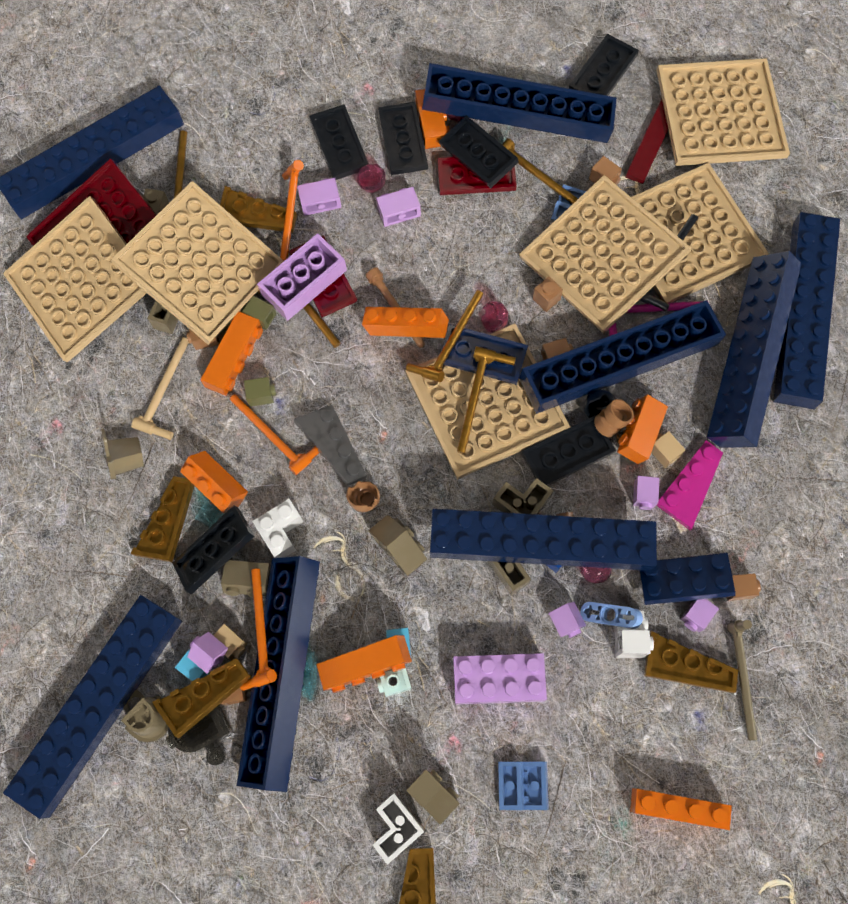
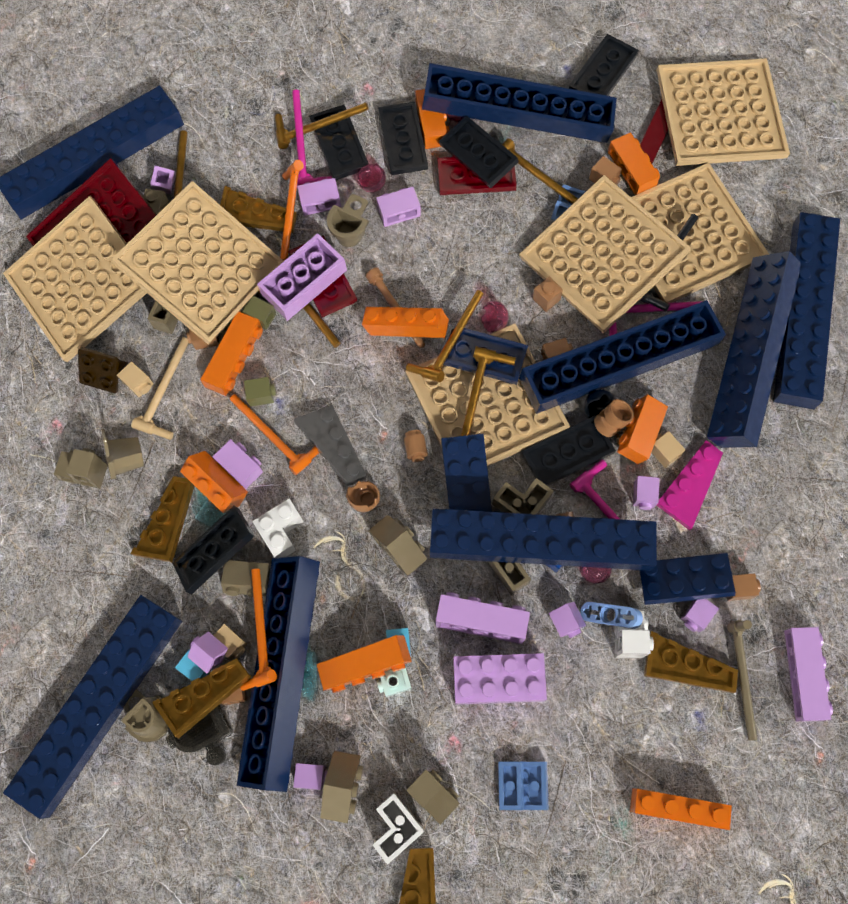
(81, 468): none -> dark tan brick
(99, 370): none -> dark brown bracket
(135, 379): none -> tan brick
(163, 179): none -> lavender brick
(238, 463): none -> lavender brick
(284, 136): none -> pearl gold bar
(303, 176): none -> dark pink bar
(309, 776): none -> lavender brick
(341, 787): none -> dark tan brick
(347, 223): none -> dark tan container
(415, 445): none -> medium nougat brick
(466, 473): none -> dark blue plate
(482, 619): none -> lavender brick
(583, 484): none -> dark pink bar
(634, 163): none -> orange brick
(808, 674): none -> lavender brick

